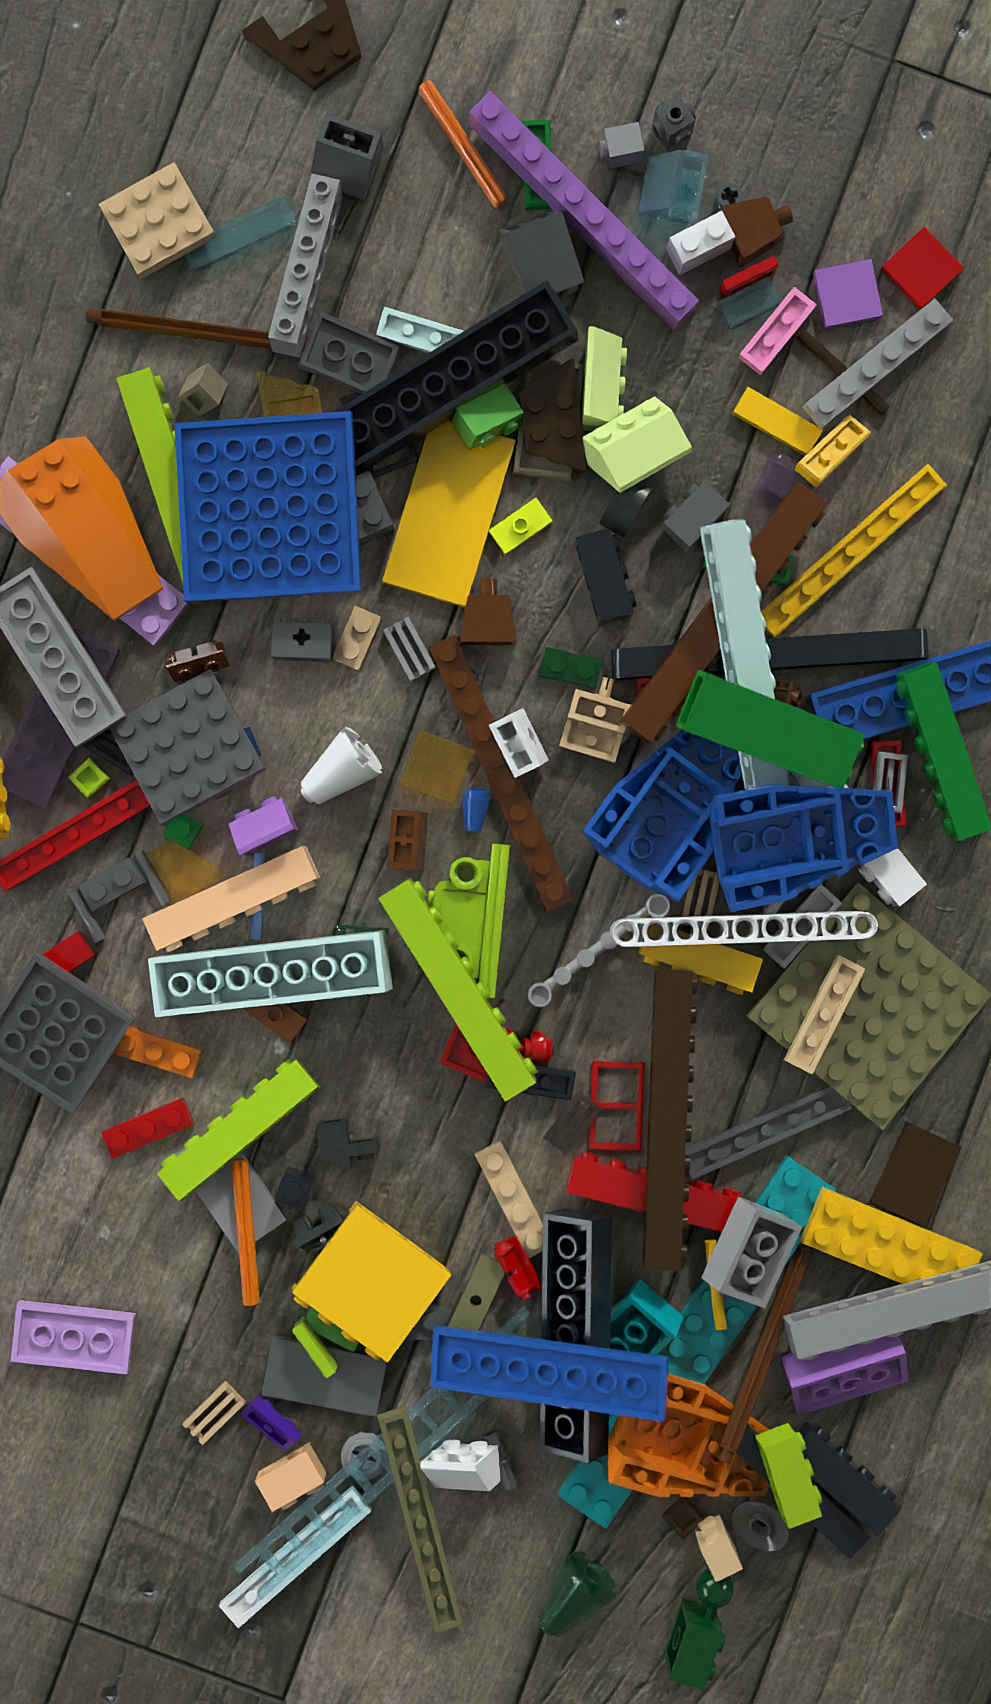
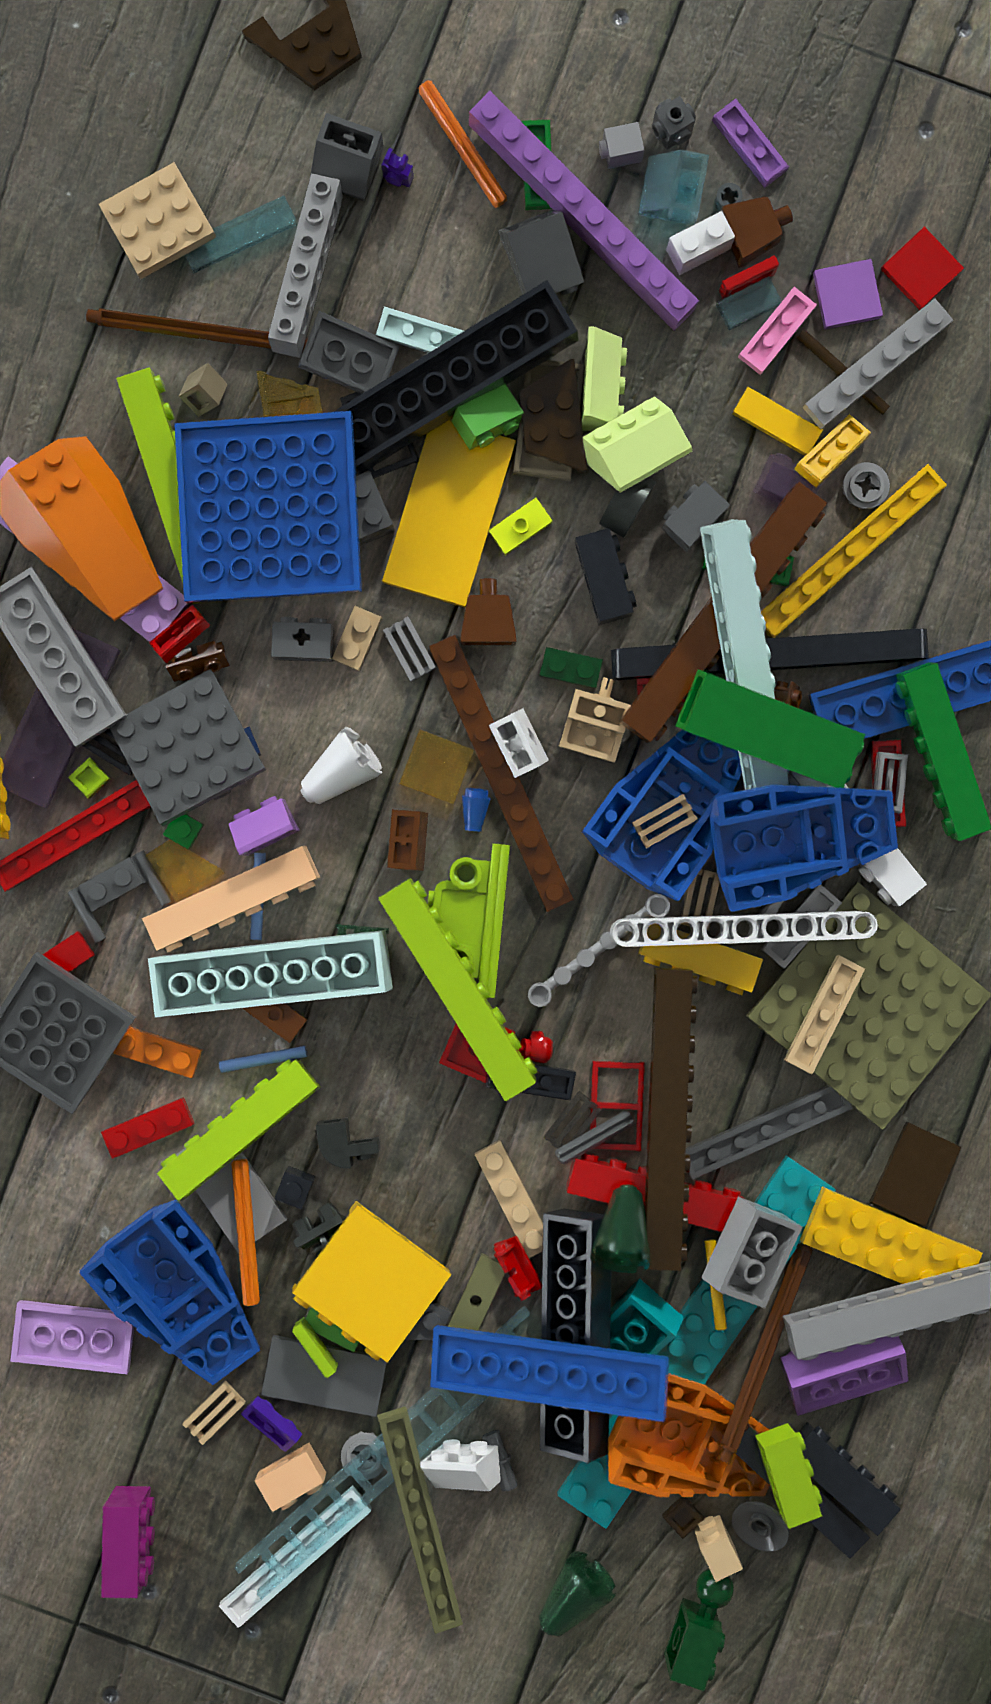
(127, 1541): none -> magenta brick
(174, 1290): none -> blue wedge
(179, 634): none -> red tile
(263, 1059): none -> medium blue bar
(397, 170): none -> dark purple plate
(594, 1137): none -> dark grey axle
(623, 1233): none -> clear green cone
(686, 809): none -> tan tile
(750, 143): none -> medium lavender tile
(877, 479): none -> light grey gear

